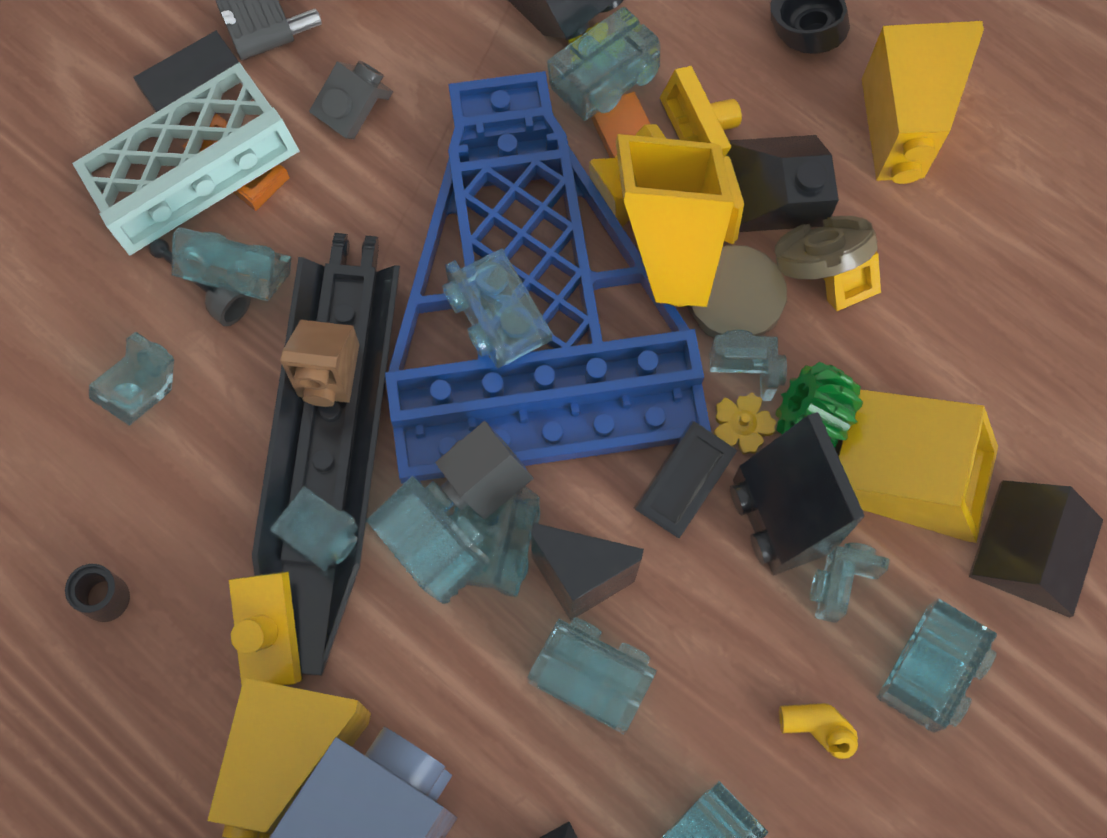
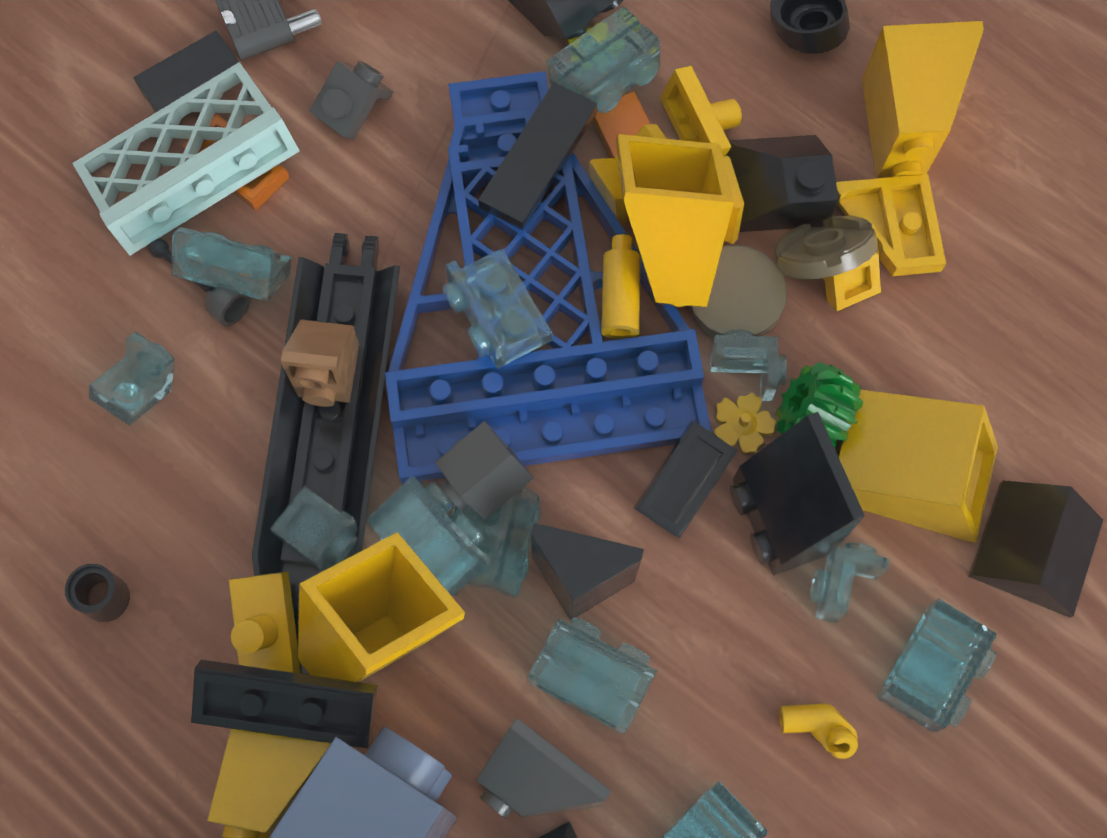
(283, 703): none -> black tile
(371, 611): none -> yellow slope
(536, 777): none -> dark grey slope
(538, 156): none -> black tile
(621, 290): none -> yellow cylinder
(903, 220): none -> yellow wing

